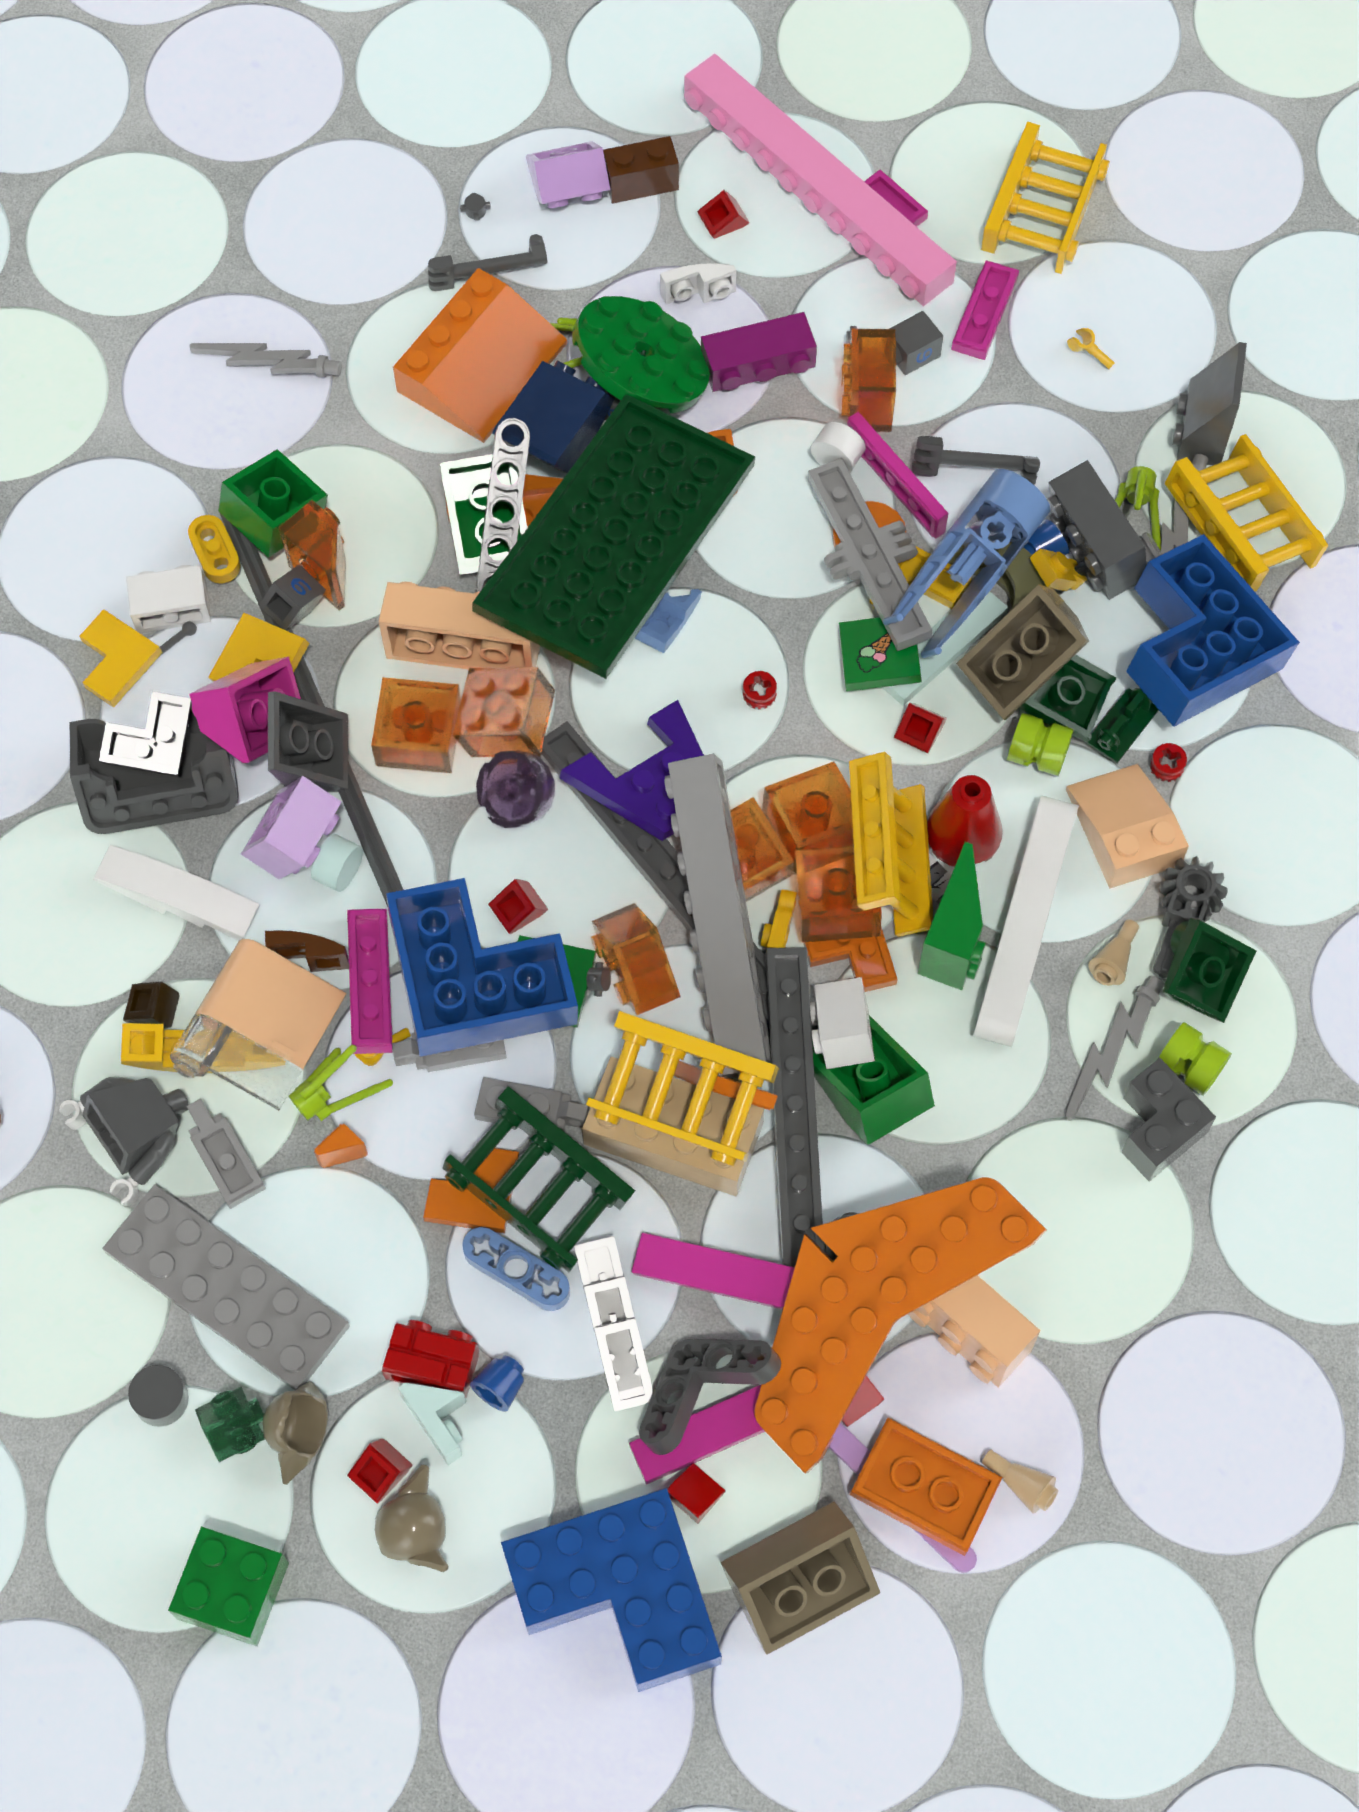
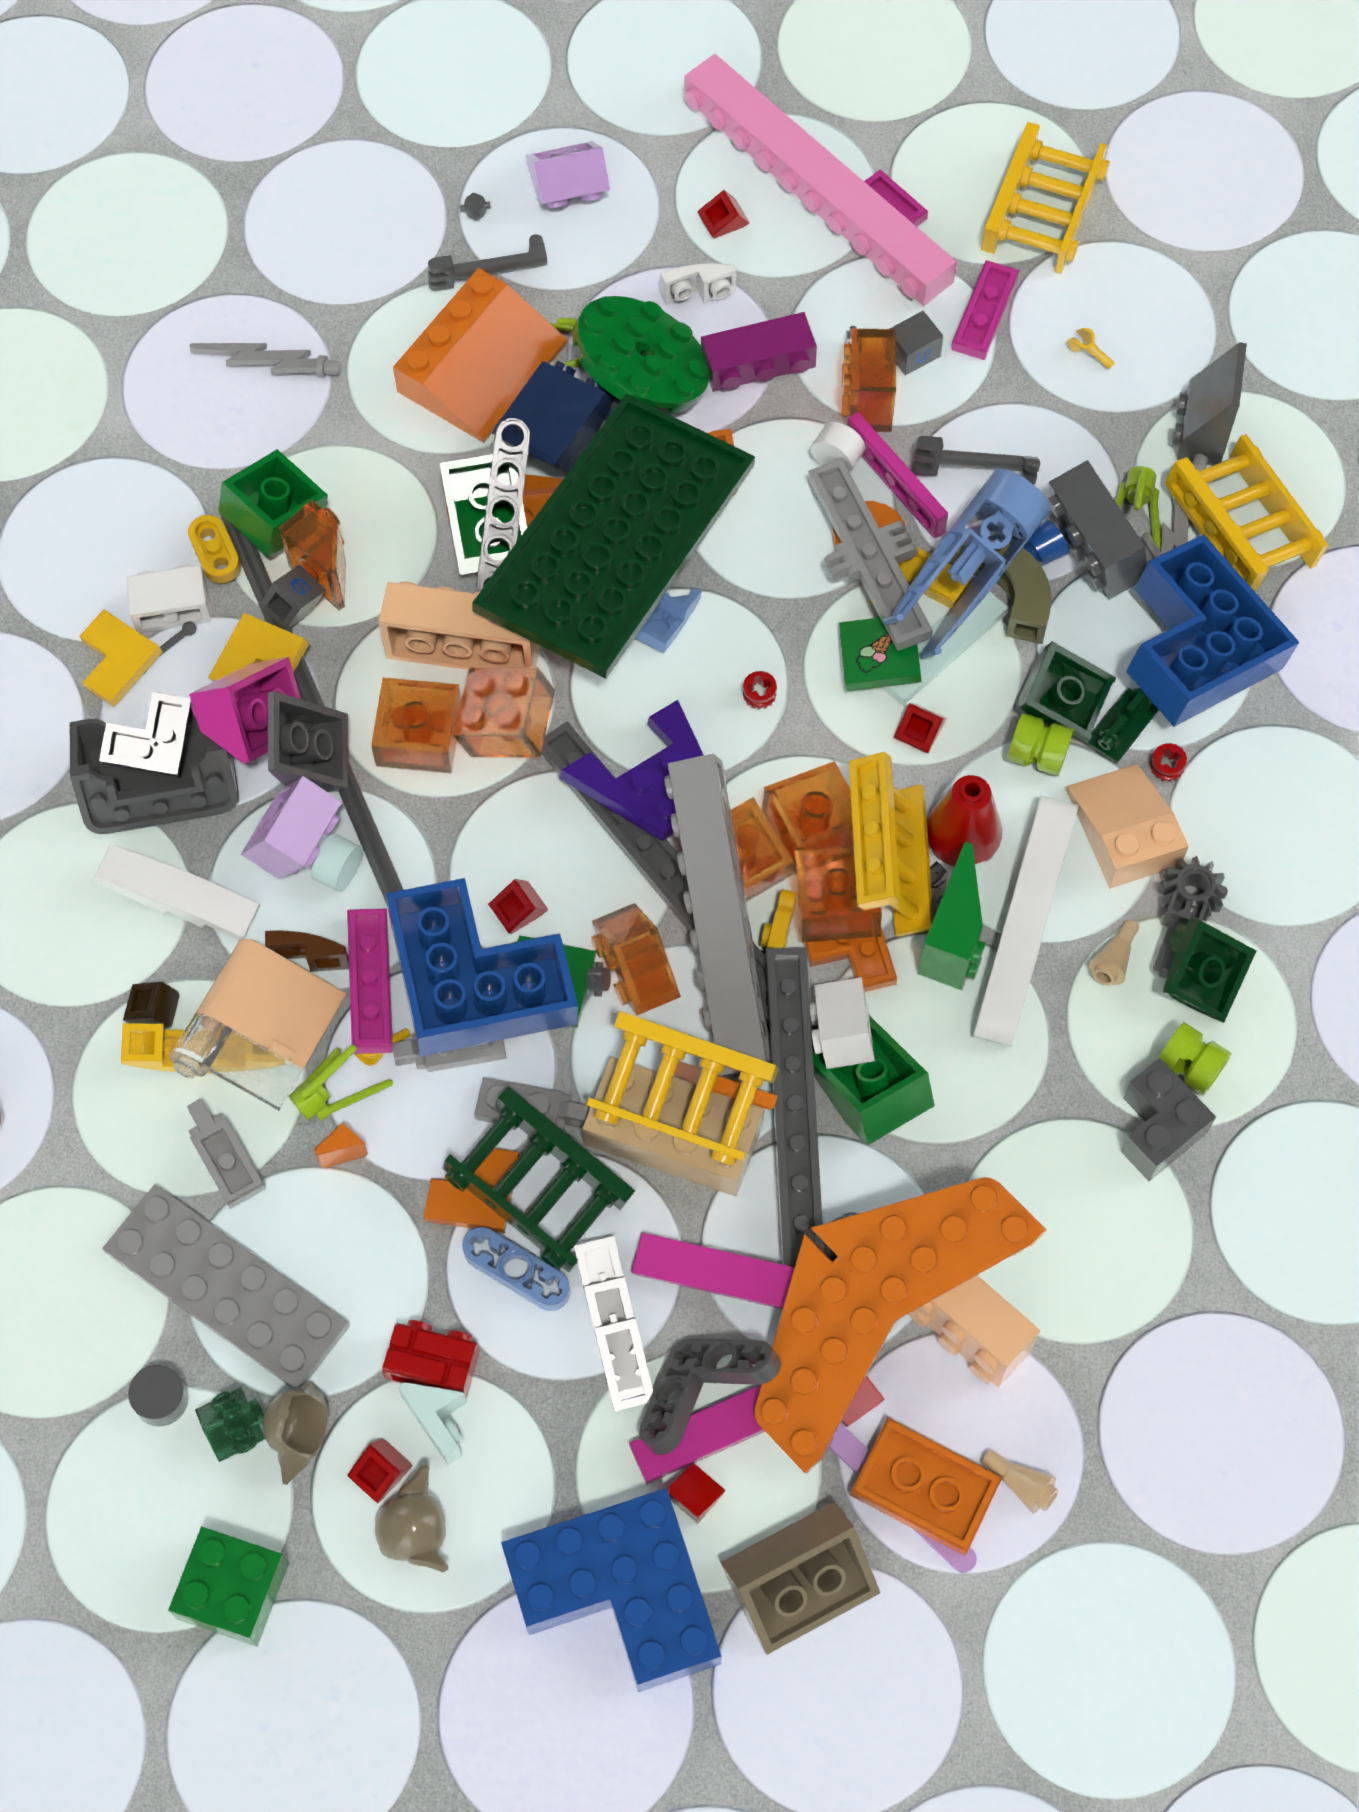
(131, 1124): dark grey torso -> none
(499, 1382): blue hat -> none
(515, 788): clear purple cylinder -> none
(642, 169): reddish brown brick -> none
(1024, 650): dark tan slope -> none
(1057, 570): yellow plate -> none
(1147, 998): light grey piece -> none

